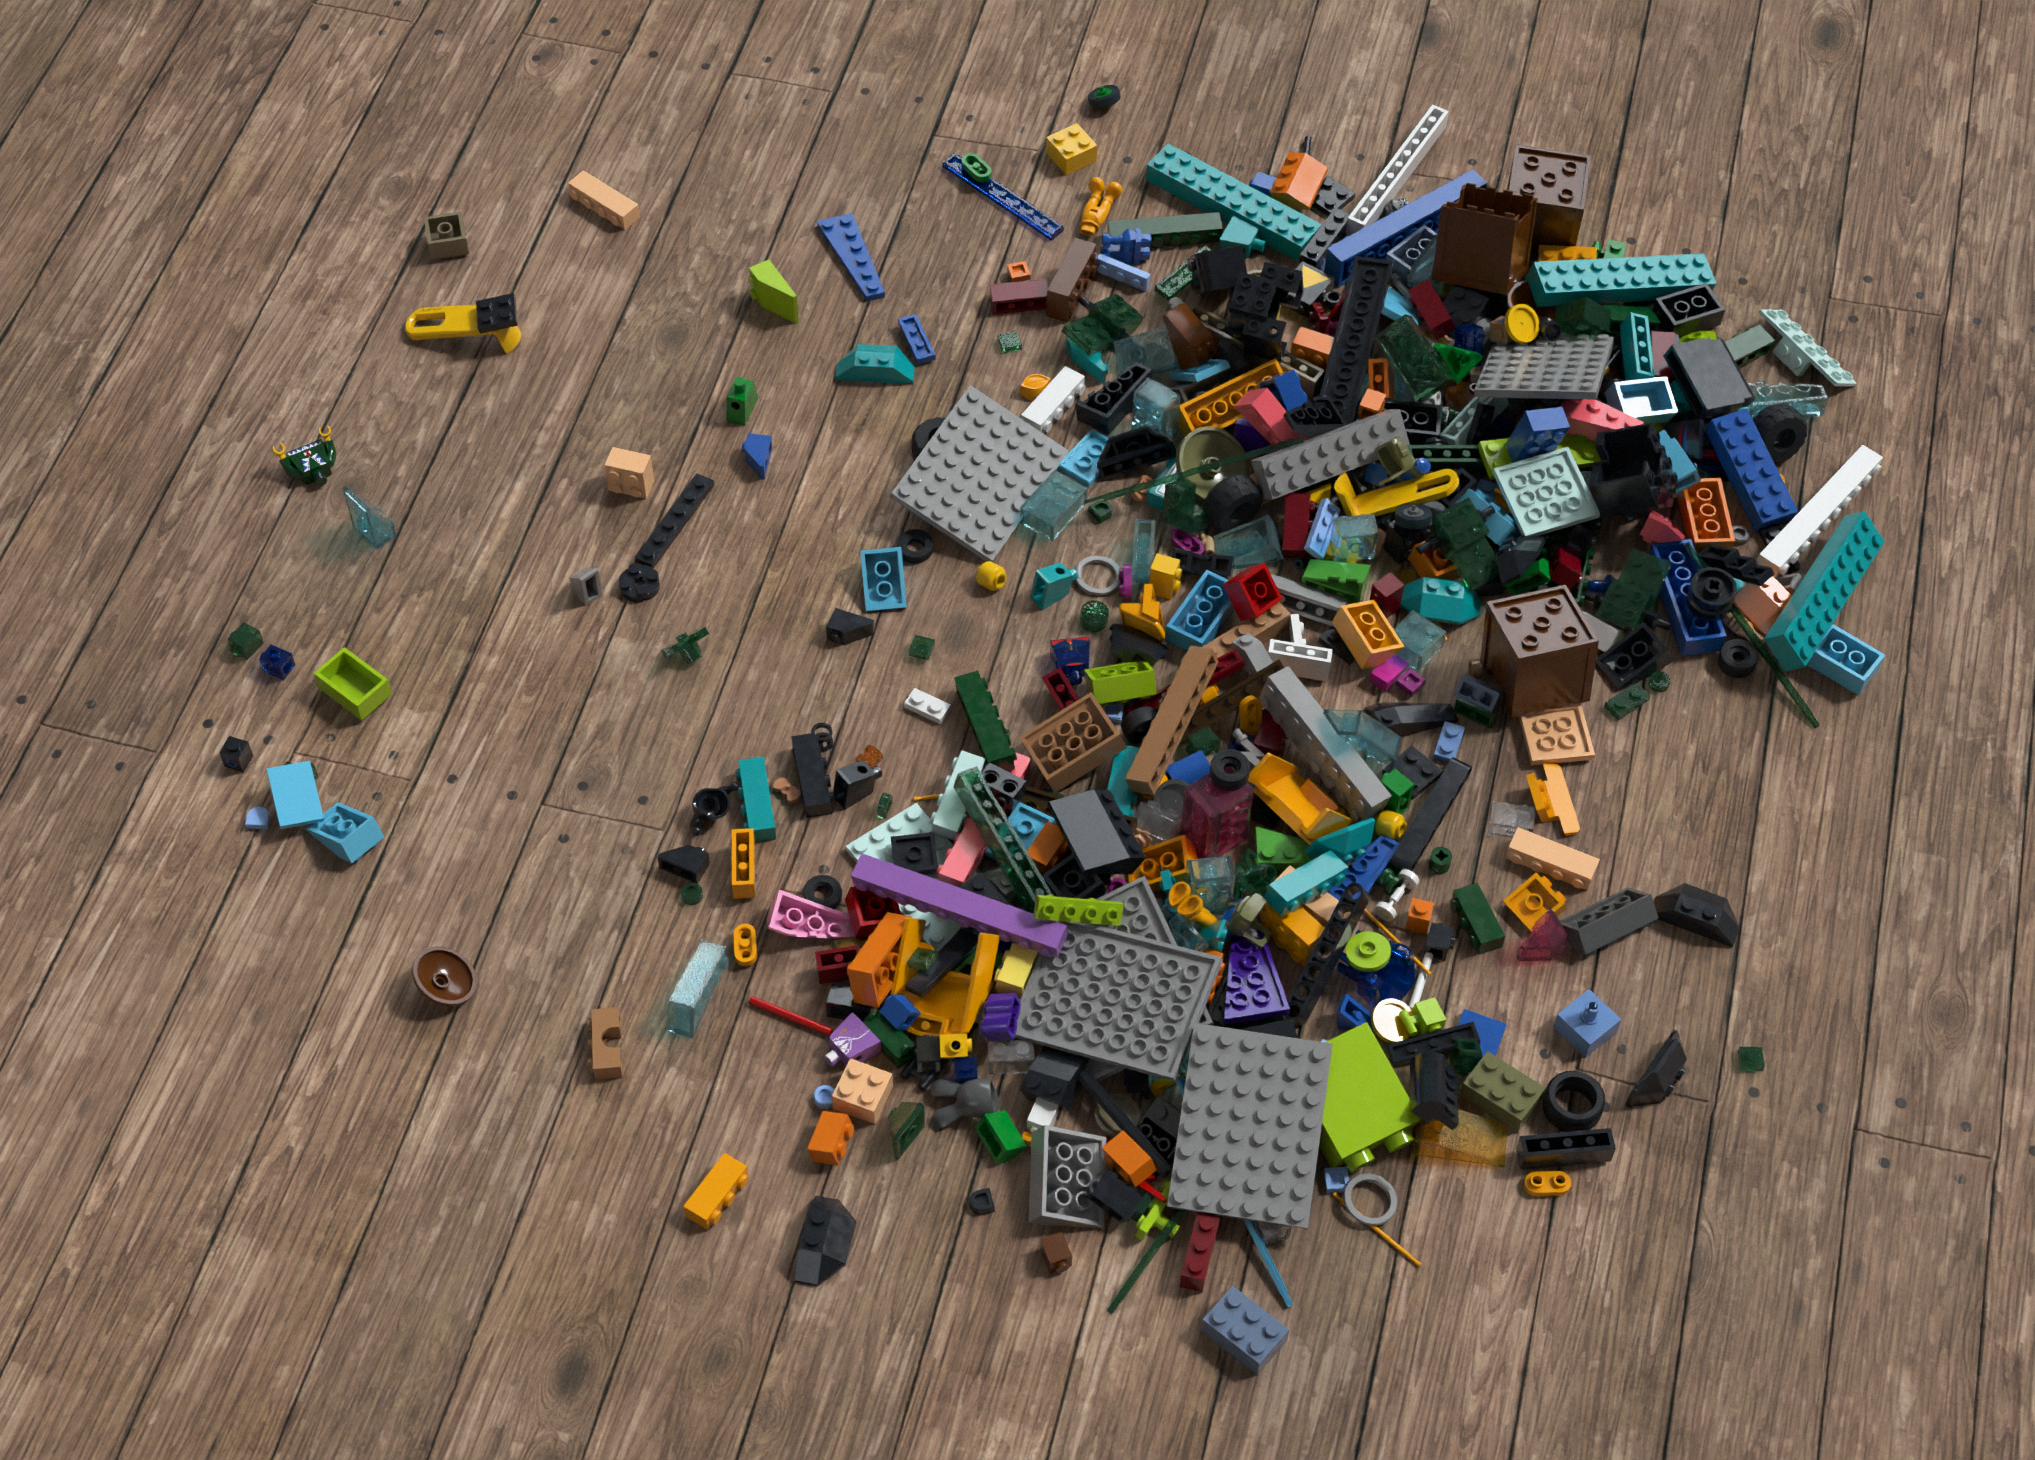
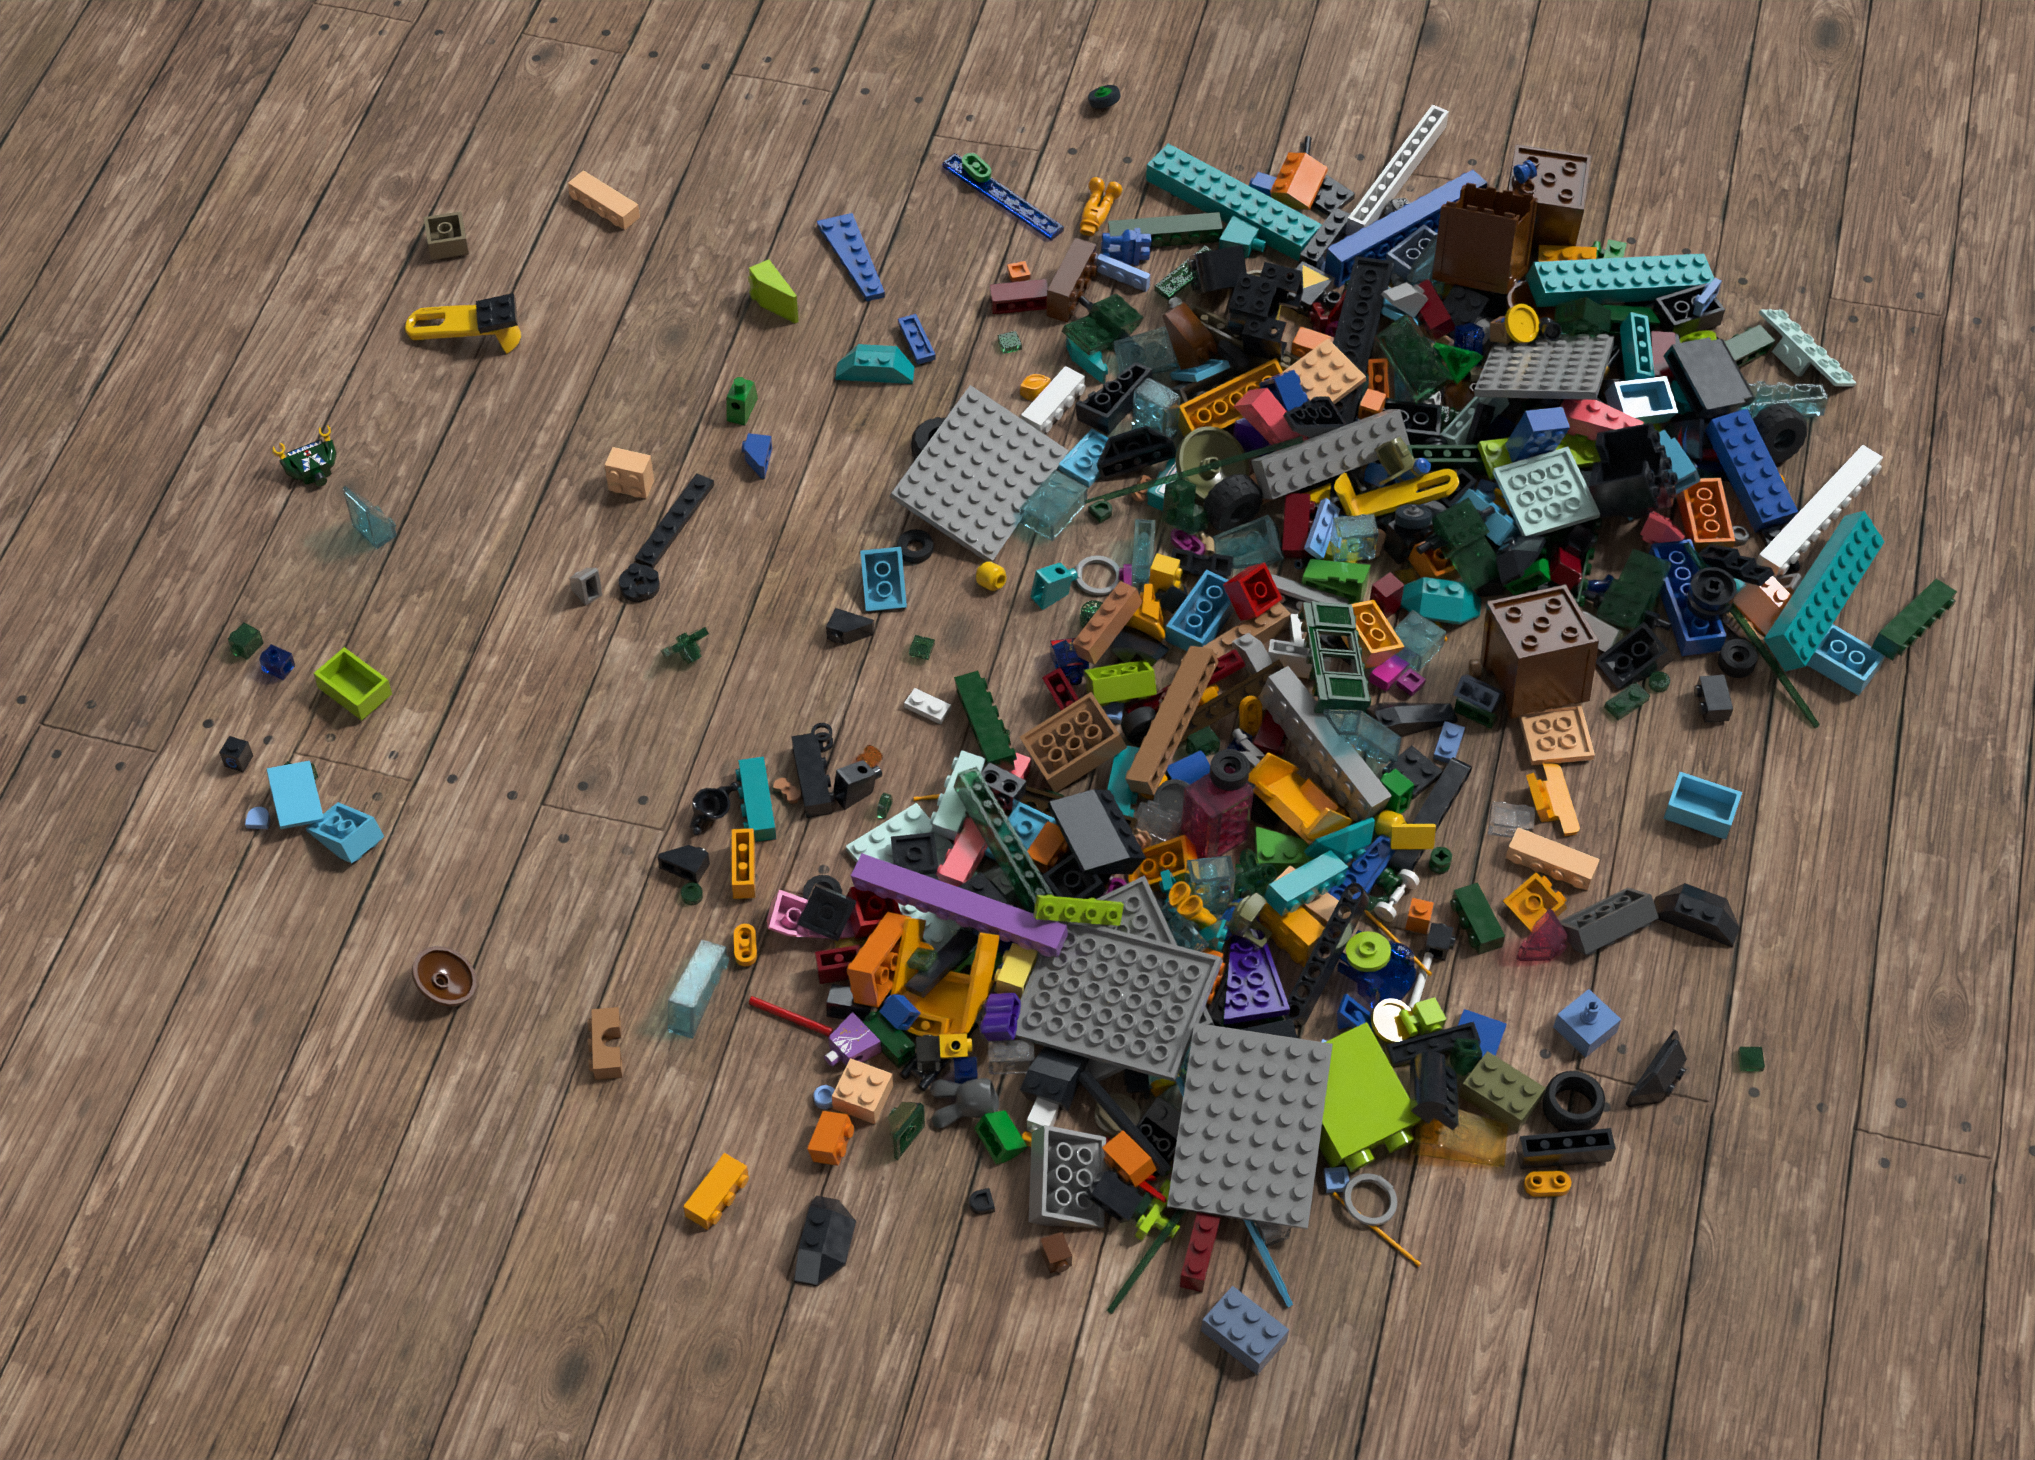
(826, 912): none -> black plate
(1071, 149): yellow brick -> none
(1107, 622): none -> nougat brick
(1171, 598): none -> black panel
(1327, 373): none -> light nougat plate
(1334, 689): none -> dark green window
(1373, 901): none -> clear green arm
(1406, 298): none -> light grey slope
(1412, 836): none -> yellow slope
(1525, 171): none -> blue wheel
(1702, 805): none -> medium azure piece
(1708, 294): none -> medium blue plate
(1713, 698): none -> black brick
(1915, 620): none -> dark green brick

